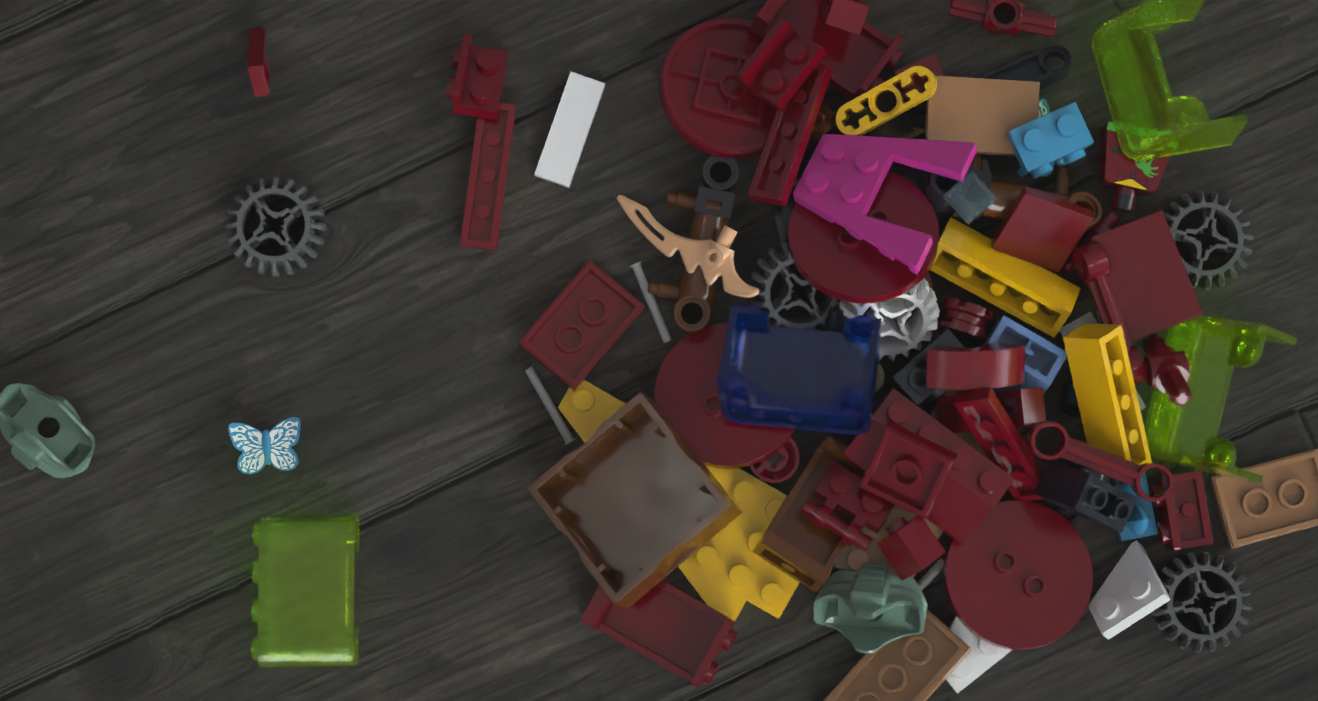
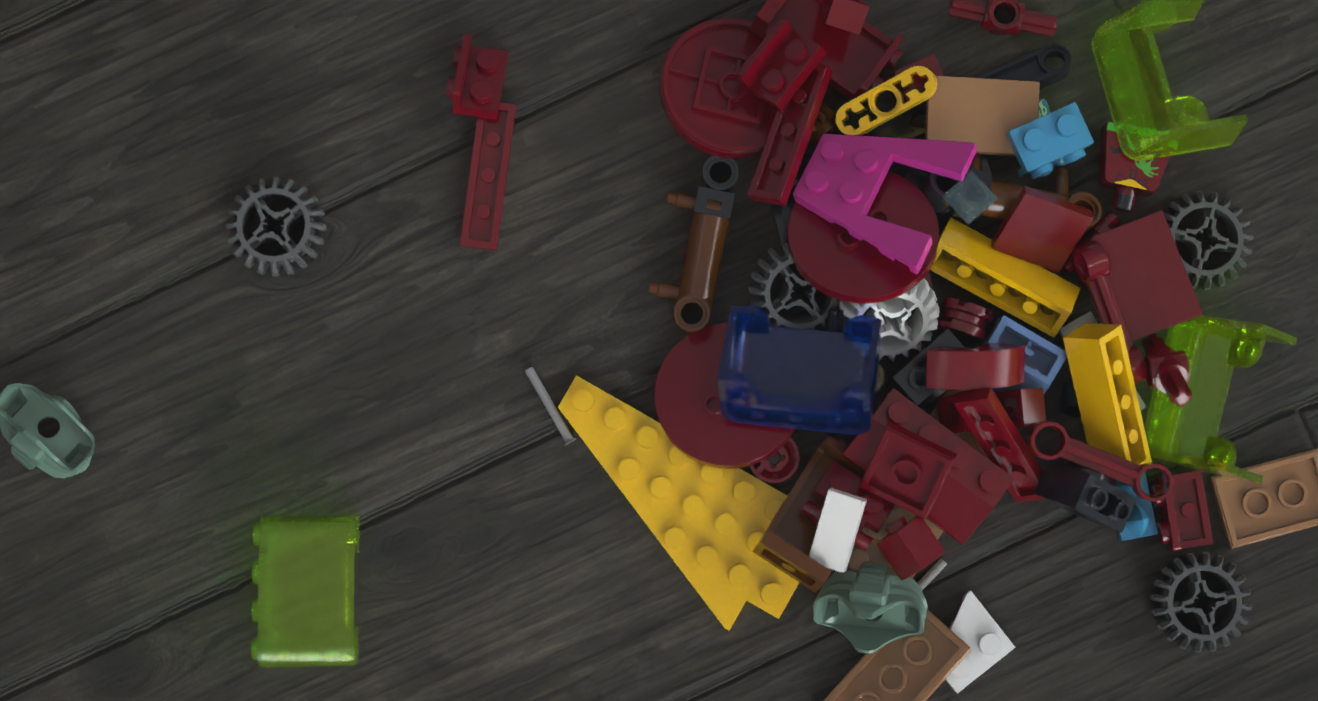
(258, 62): dark red tile -> none
(267, 446): animal -> none
(569, 129): white tile -> none
(581, 325): dark red tile -> none
(634, 500): reddish brown tile -> none
(651, 302): light grey piece -> none
(666, 629): dark red panel -> none
(712, 256): light nougat piece -> none
(837, 529): none -> white tile
(1019, 576): dark red plate -> none
(1128, 593): white wing -> none

